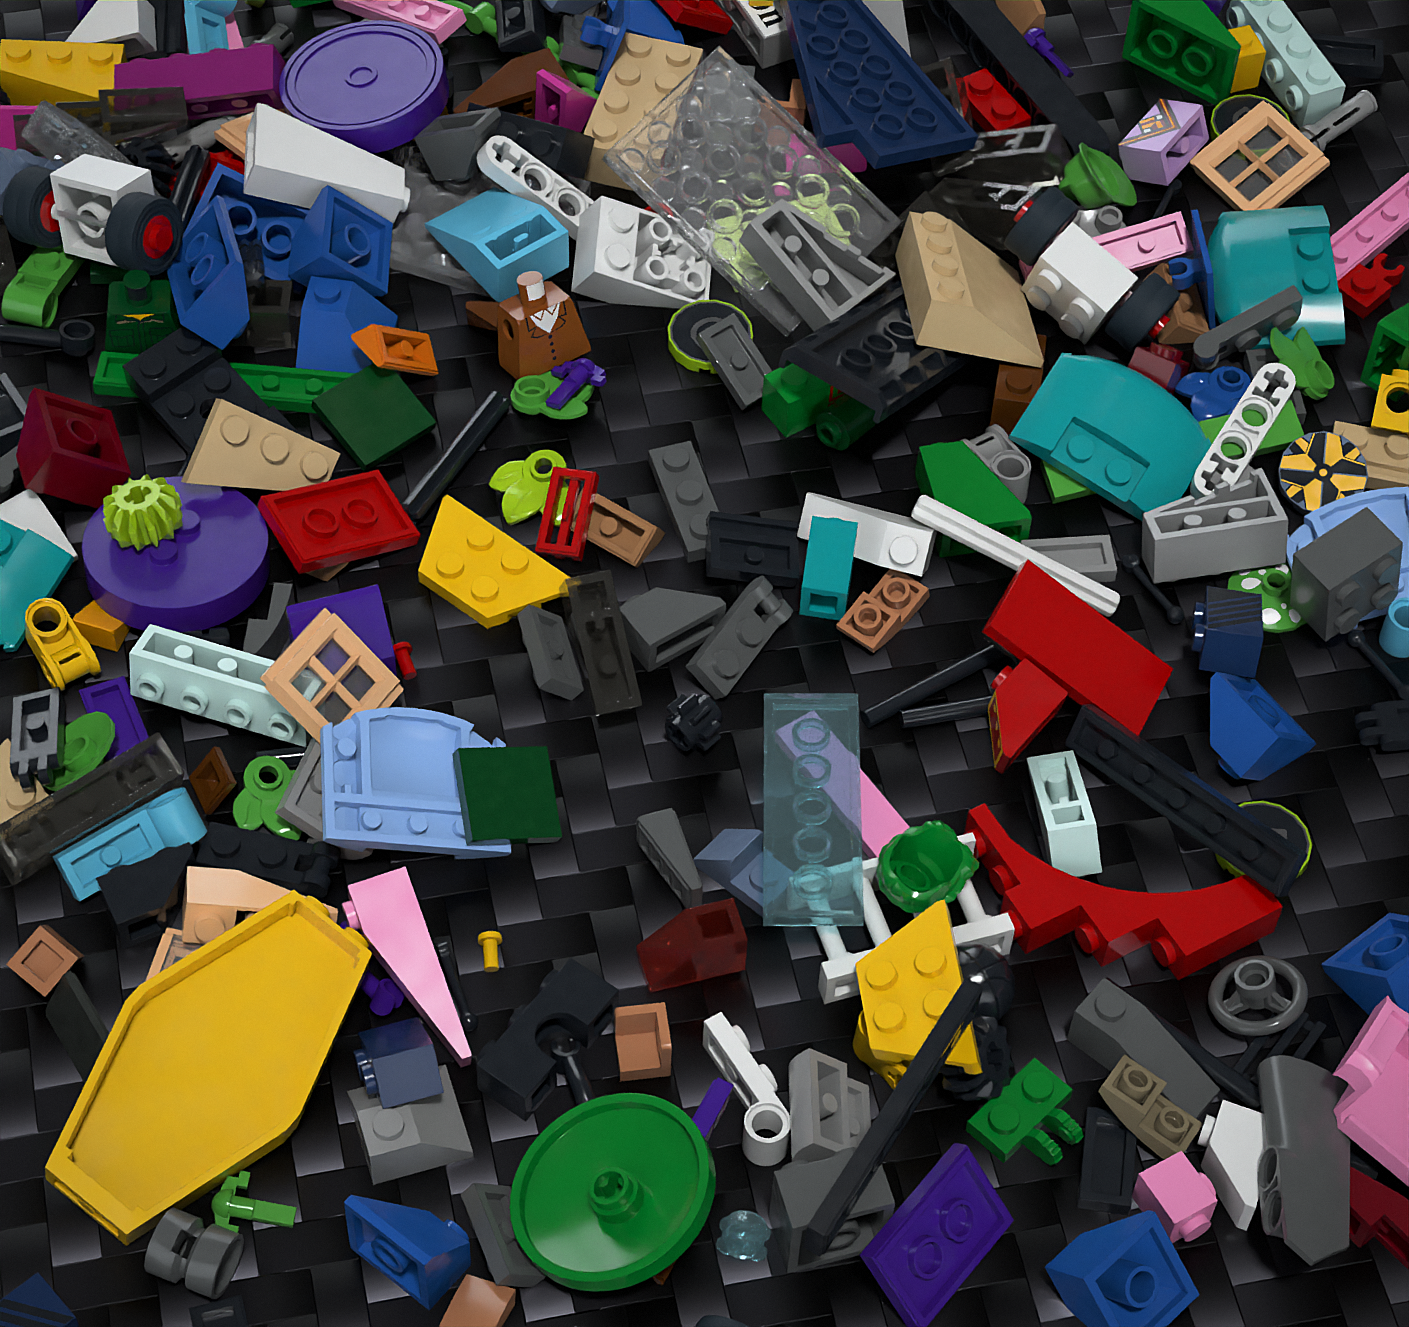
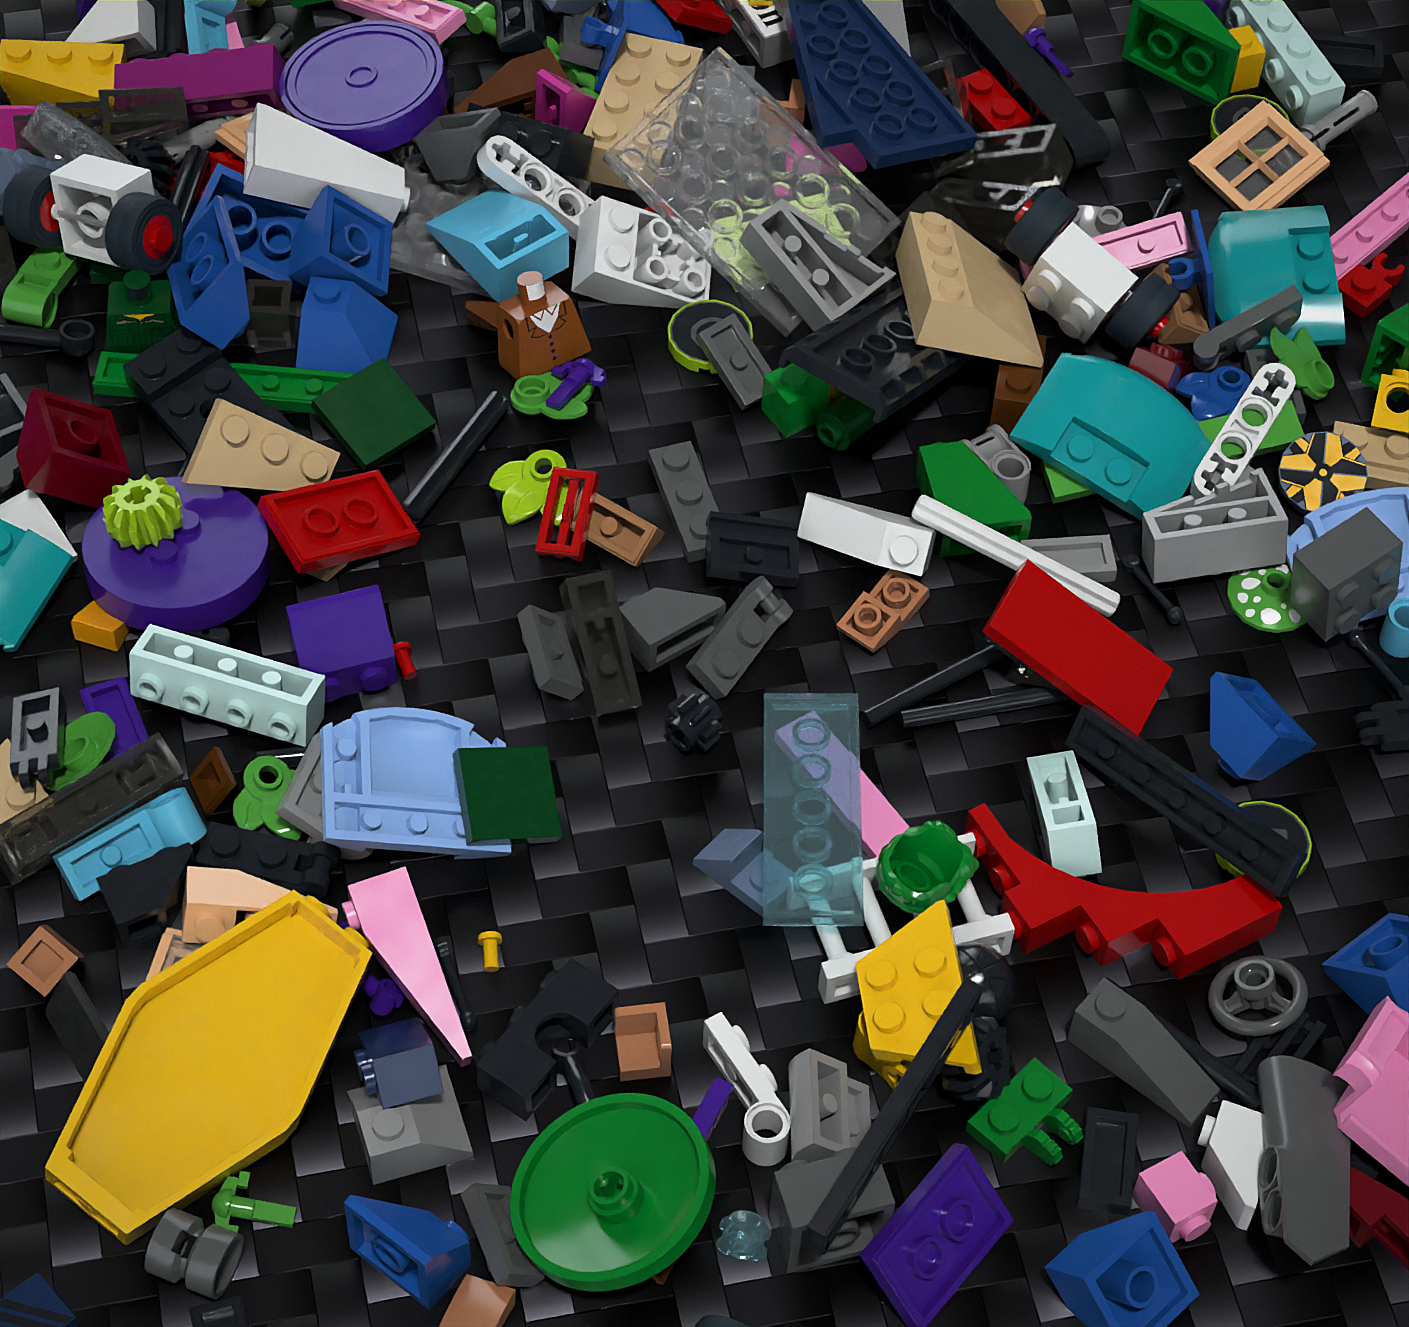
(61, 652): yellow piece -> none
(253, 262): black axle -> none
(269, 636): dark grey slope -> none
(329, 676): light nougat piece -> none
(397, 349): orange slope -> none
(484, 567): yellow wing -> none
(667, 849): dark grey slope -> none
(694, 946): clear red slope -> none
(828, 568): teal slope -> none
(1020, 709): red slope -> none
(1096, 180): bright green piece -> none
(1136, 1100): dark tan slope -> none
(1163, 142): lavender brick -> none
(1228, 631): dark blue brick -> none

